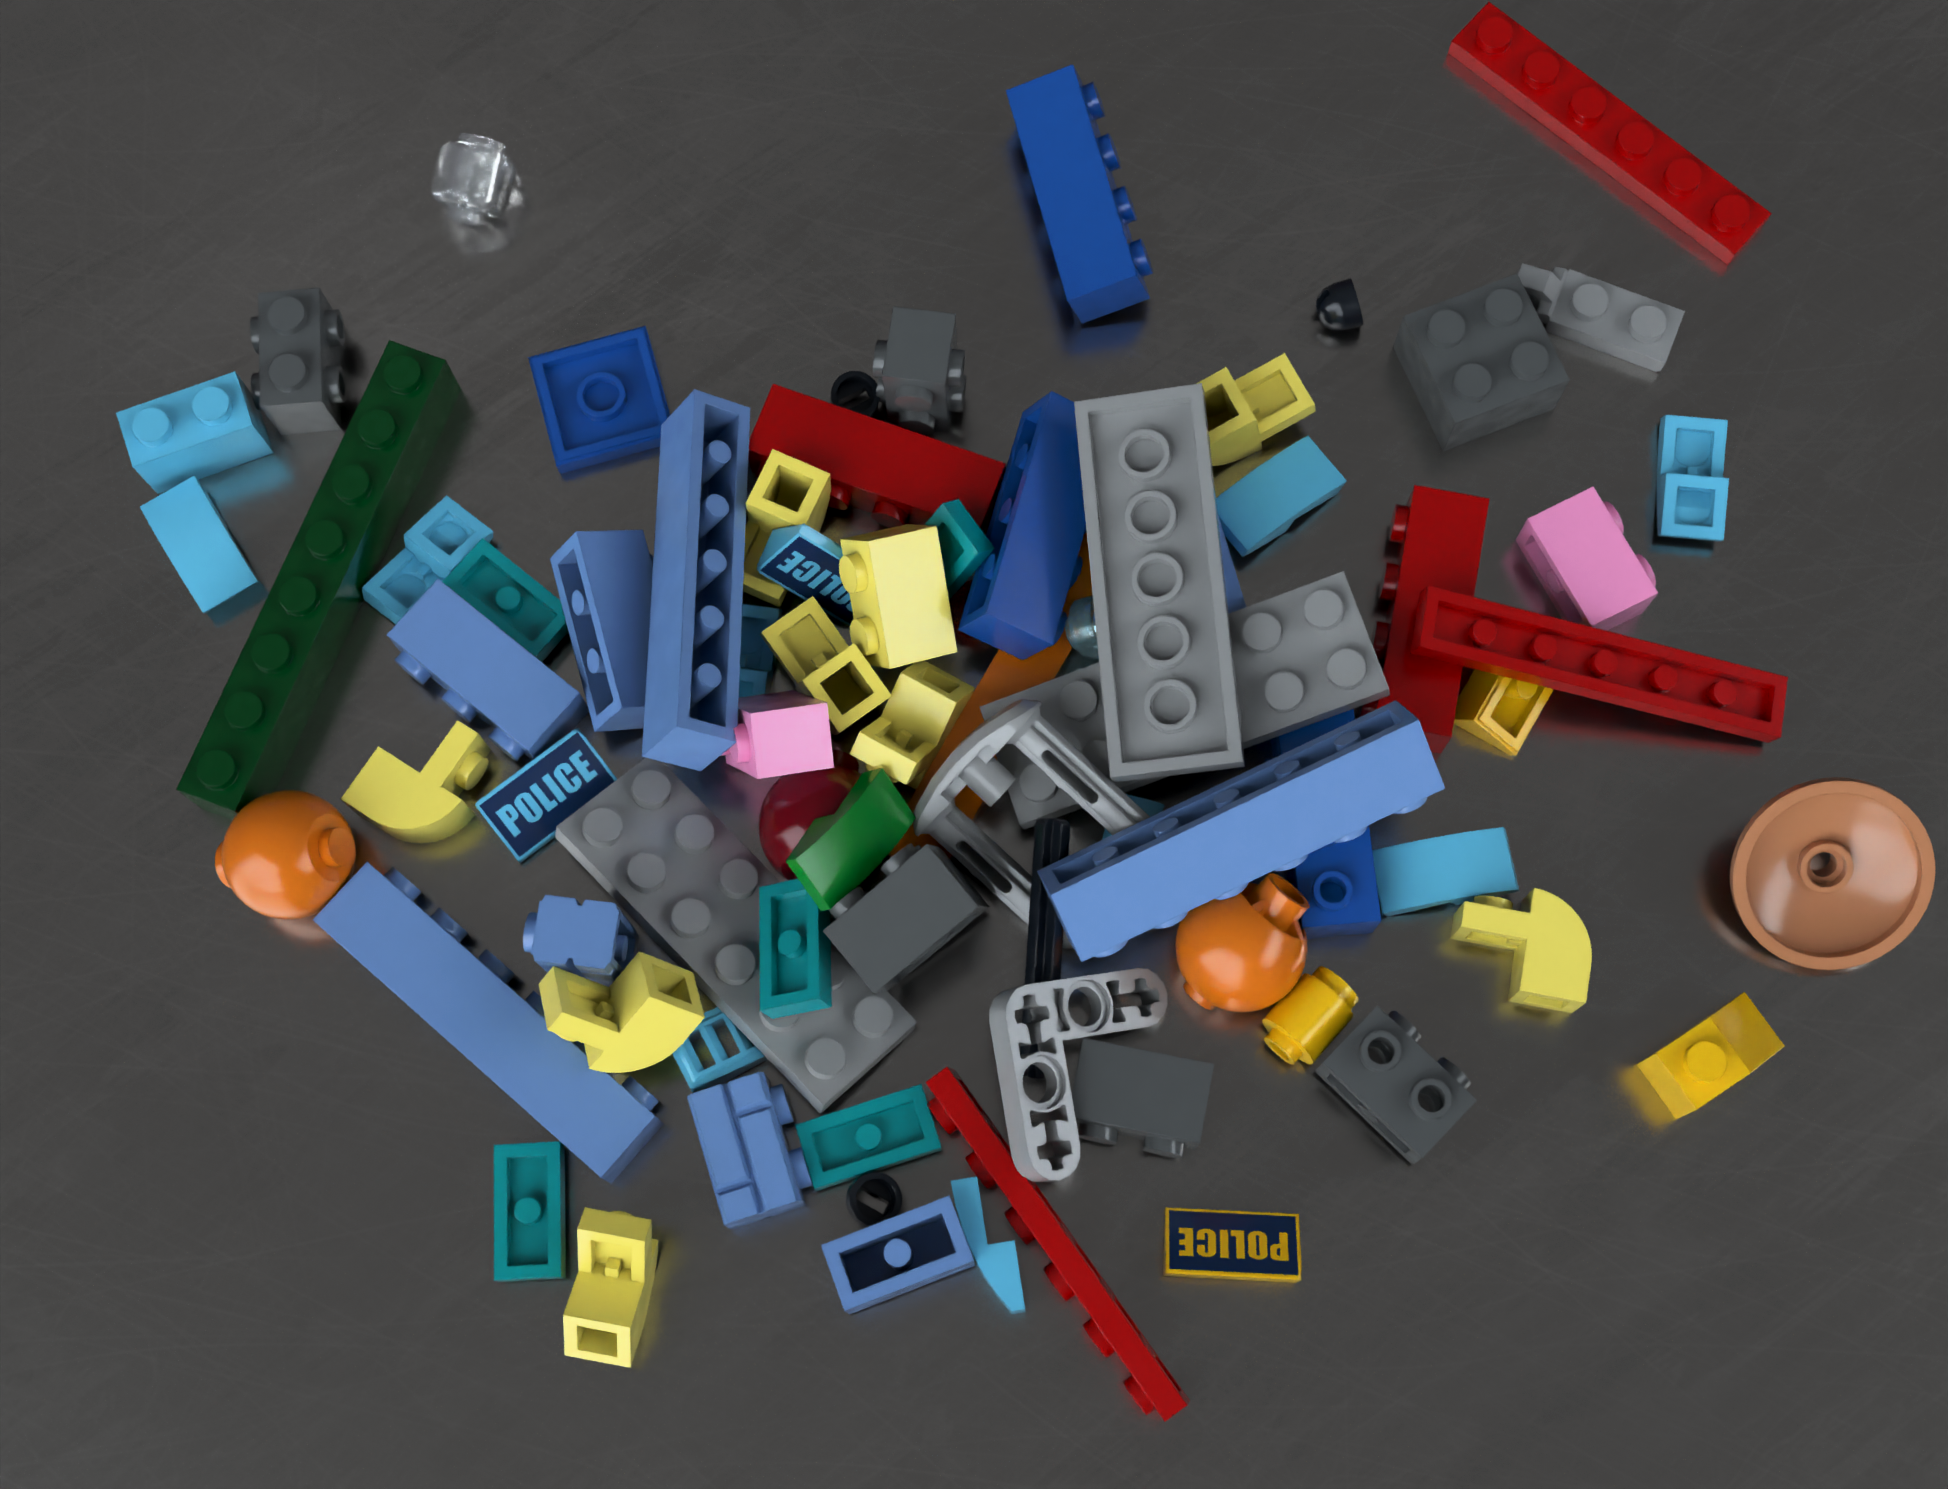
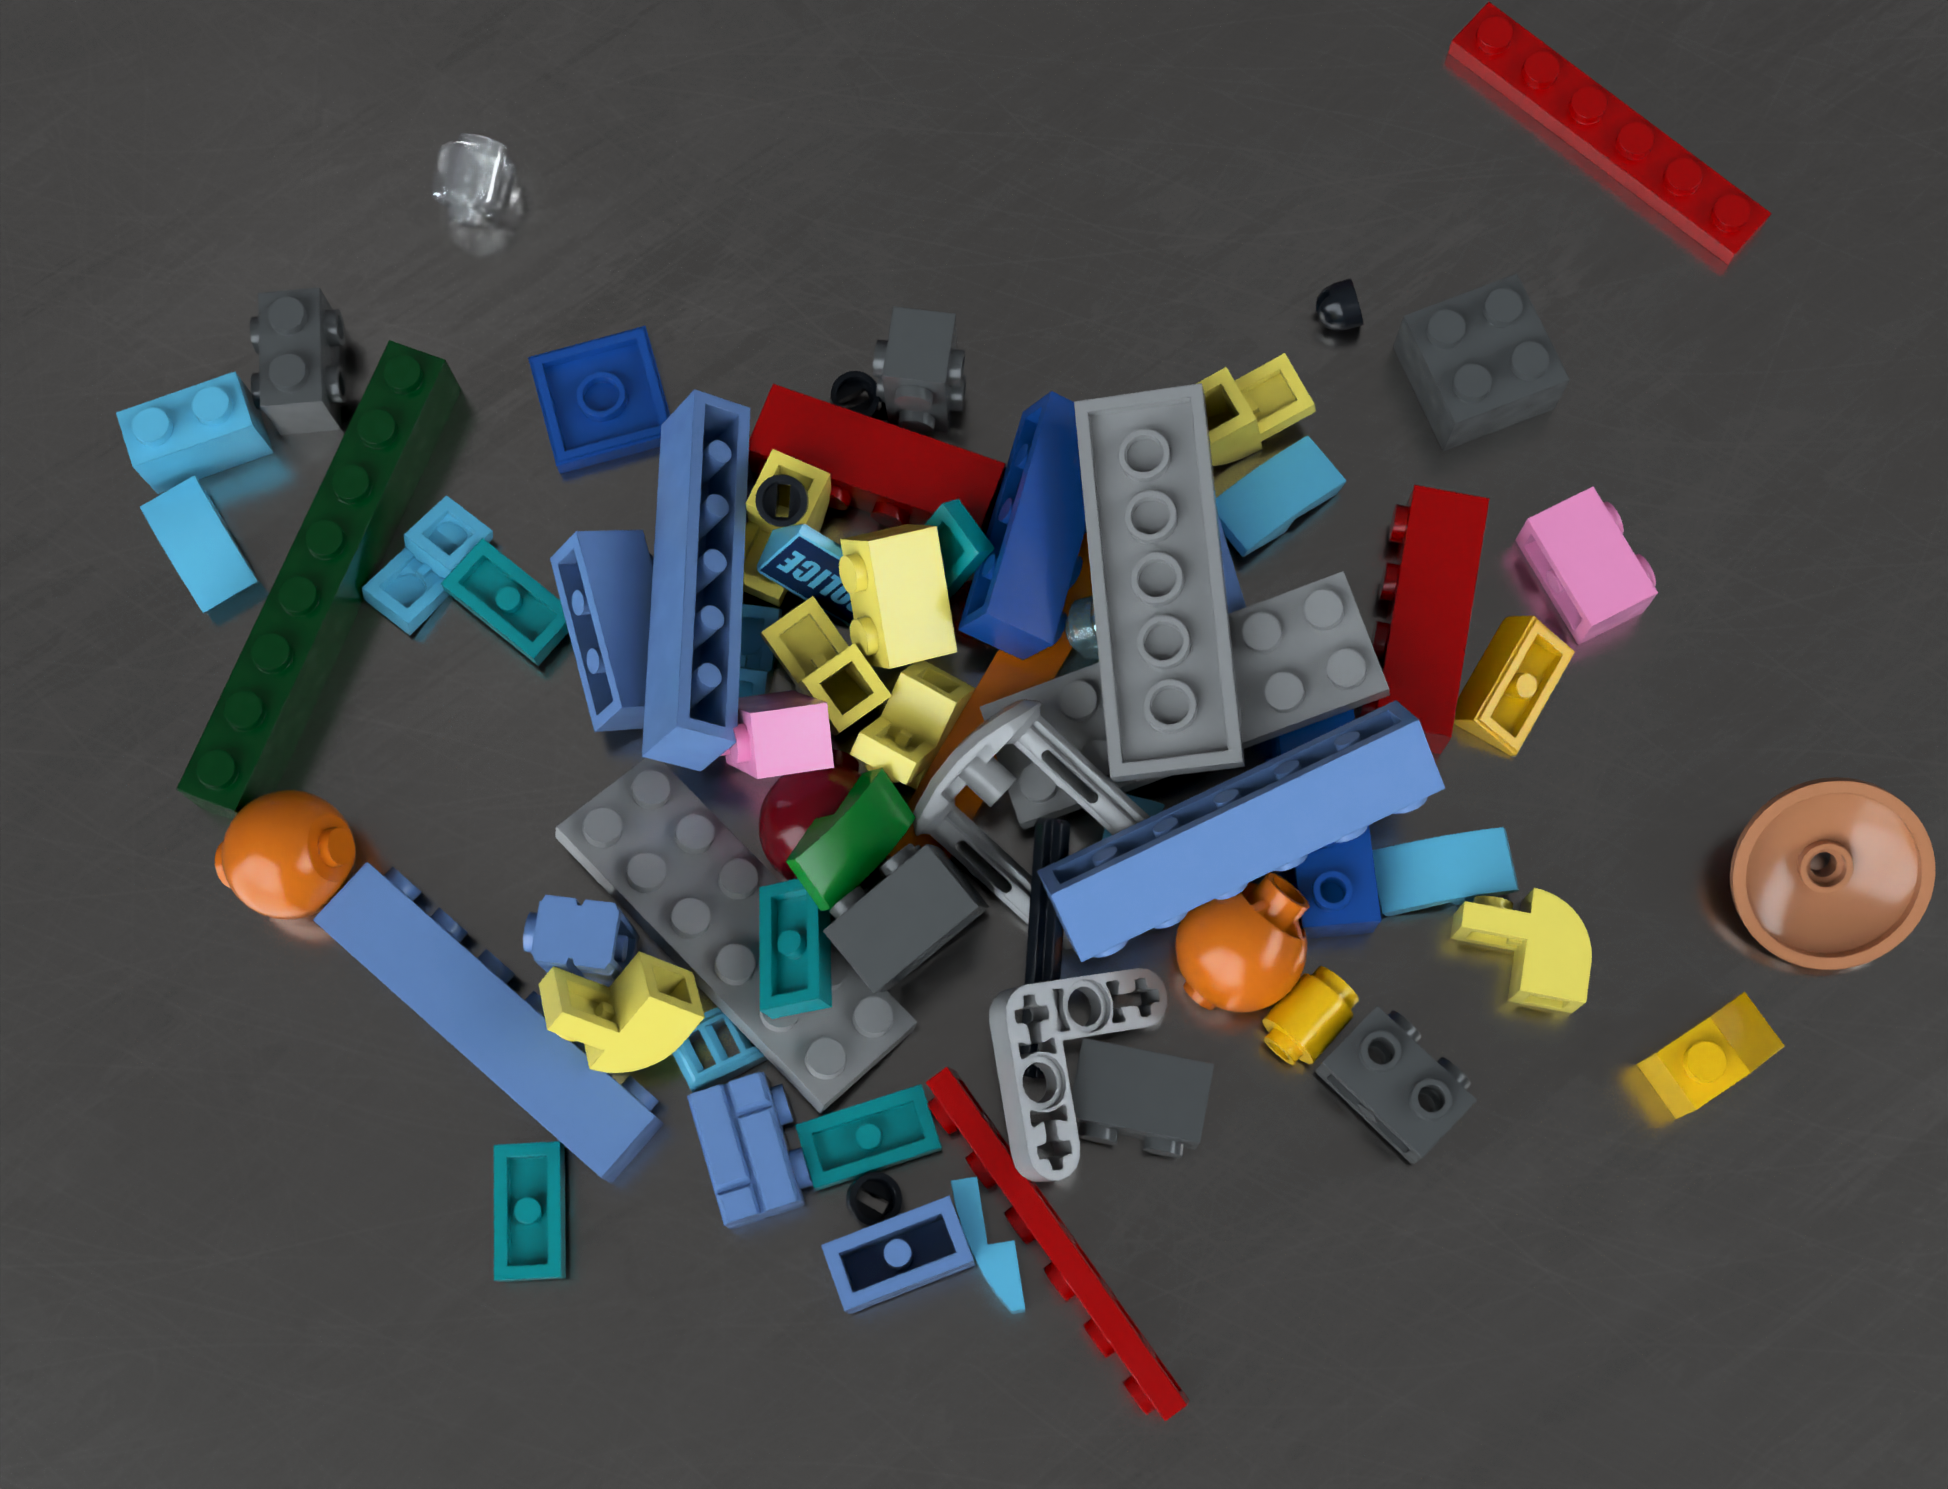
(423, 803): light yellow brick -> none
(486, 673): medium blue brick -> none
(545, 794): dark blue slope -> none
(611, 1287): light yellow brick -> none
(768, 500): none -> black hinge
(1078, 193): blue brick -> none
(1232, 1245): slope -> none
(1599, 664): red plate -> none
(1602, 315): light grey hinge -> none
(1690, 478): medium azure slope -> none

